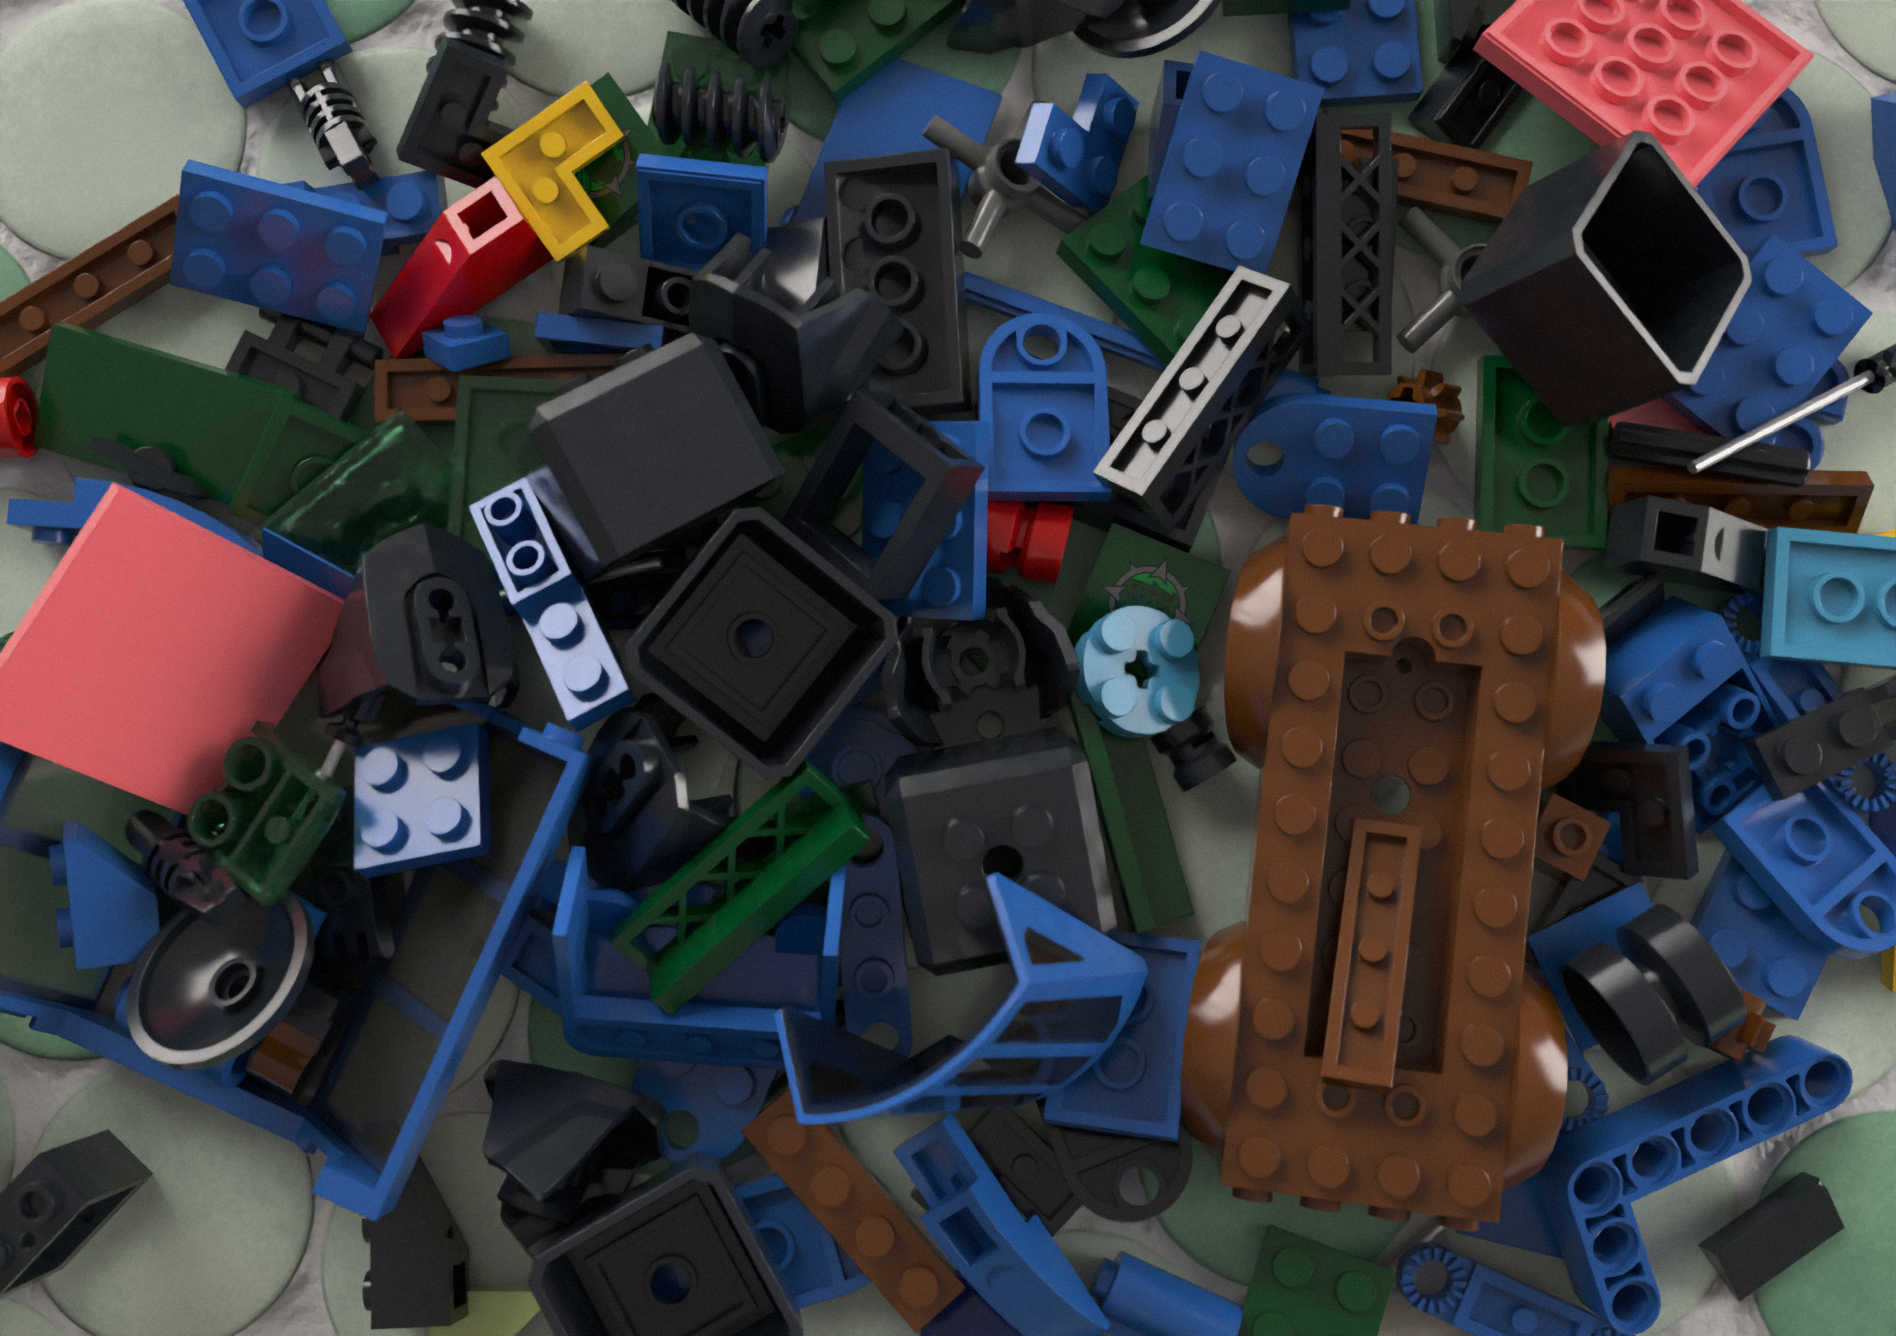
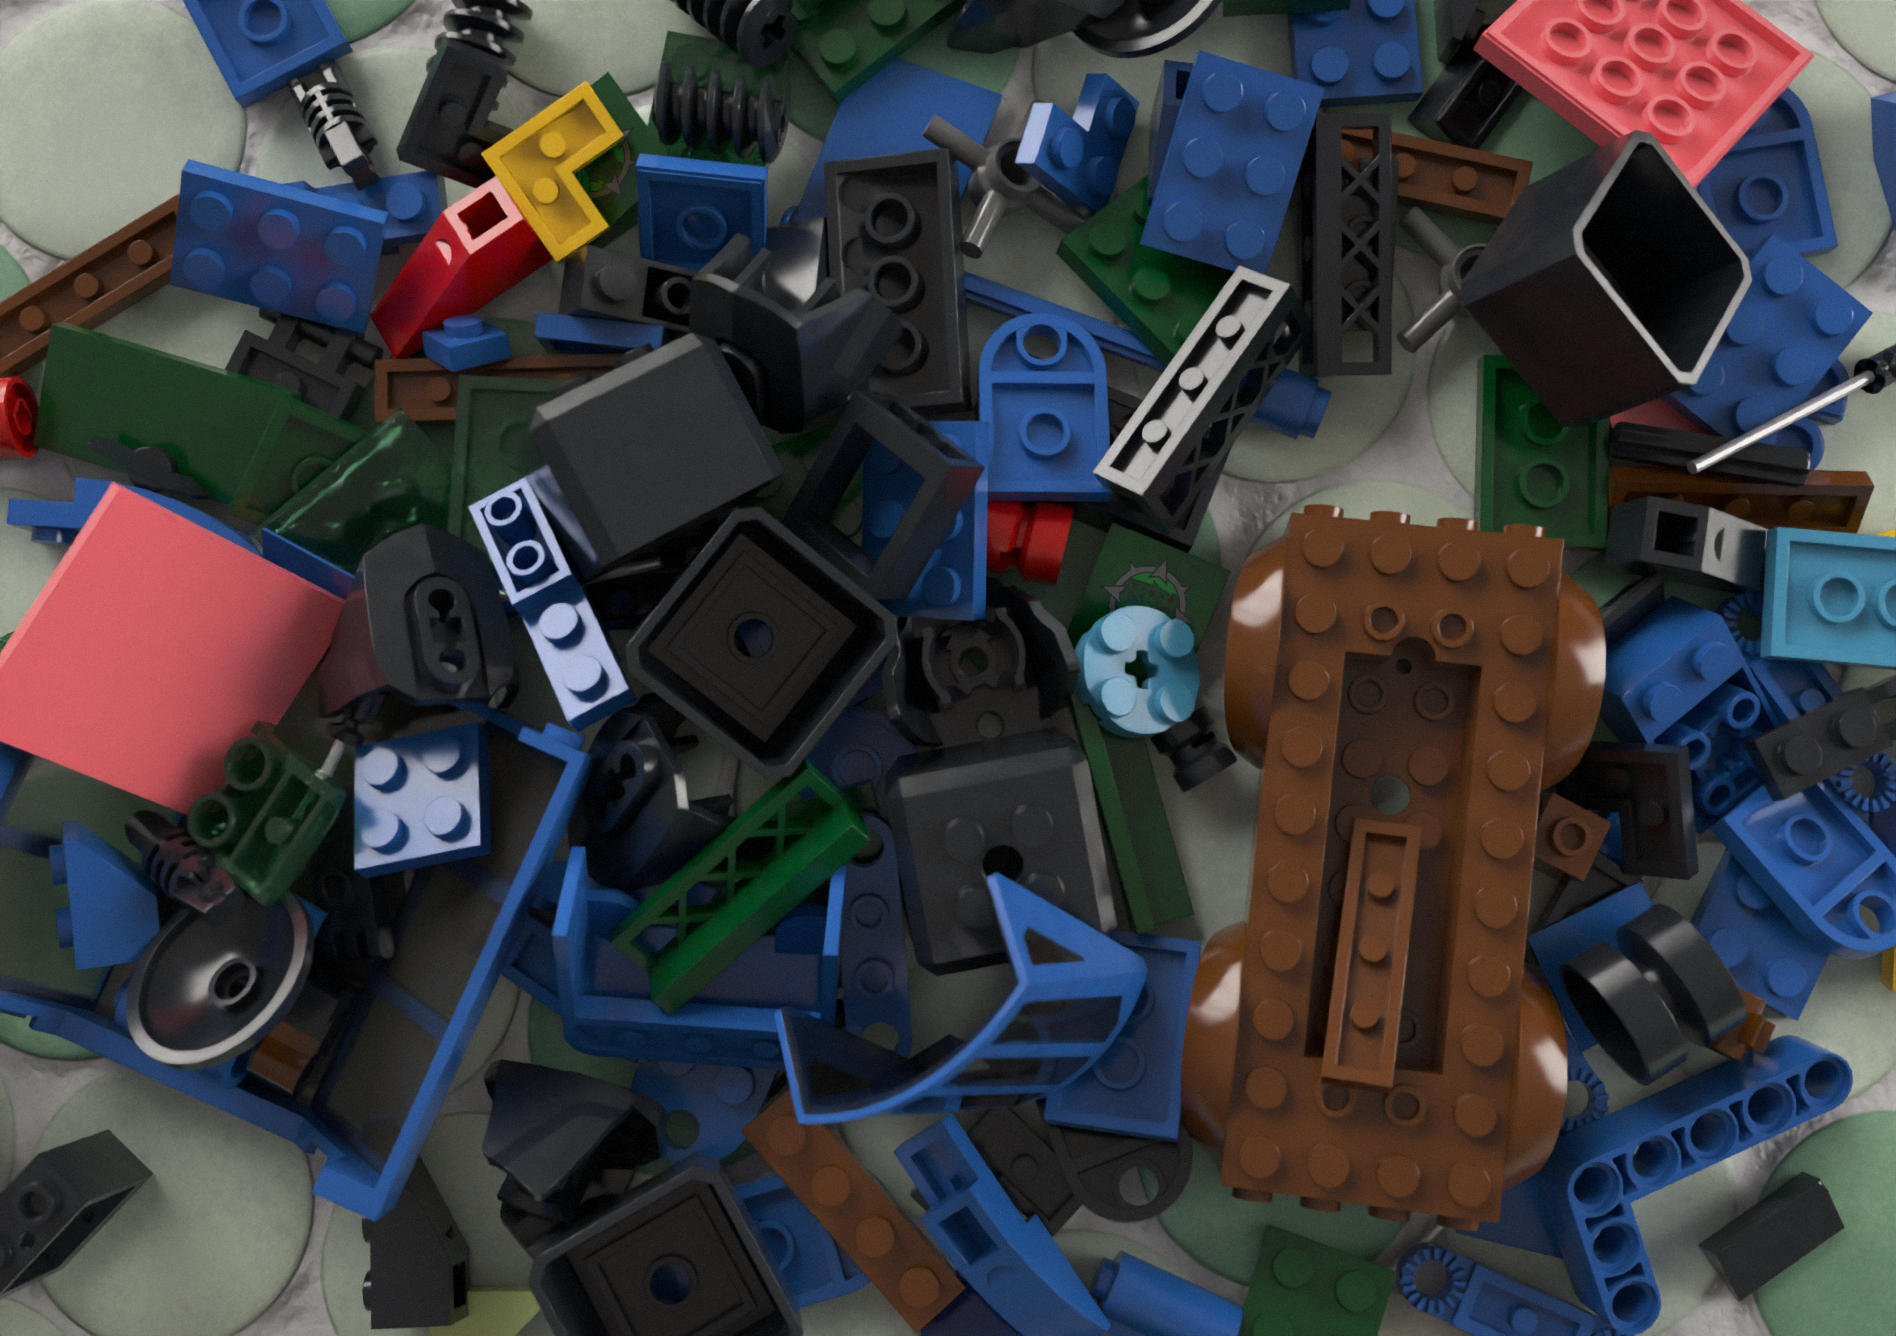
(1337, 454): blue plate -> none
(1430, 389): reddish brown gear -> none

